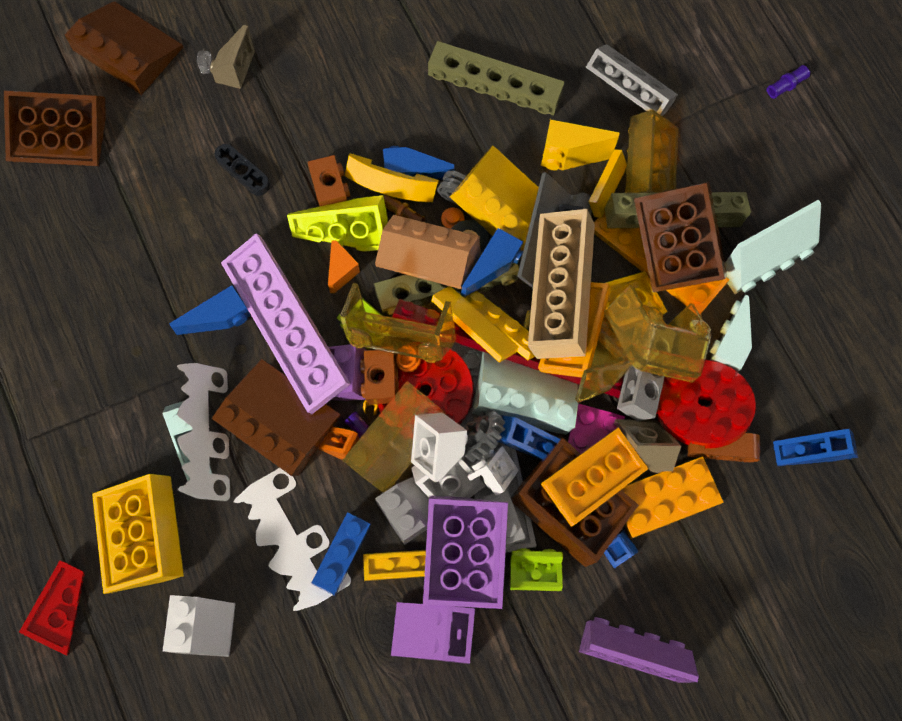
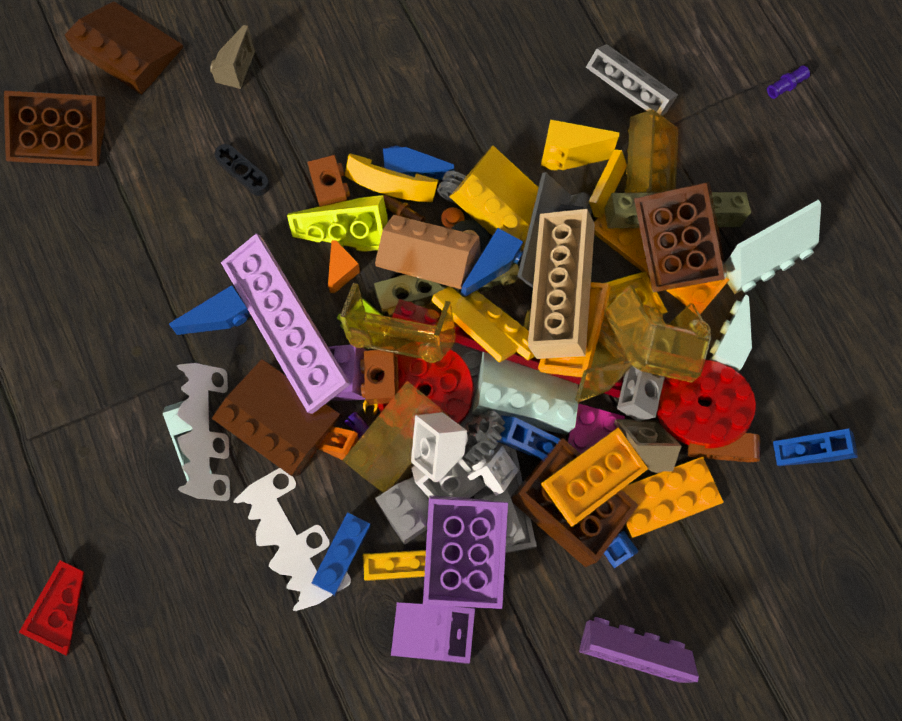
(137, 533): yellow slope -> none
(198, 626): white slope -> none
(204, 61): clear tile -> none
(407, 363): orange plate -> none
(488, 69): olive brick -> none
(536, 570): lime bracket -> none

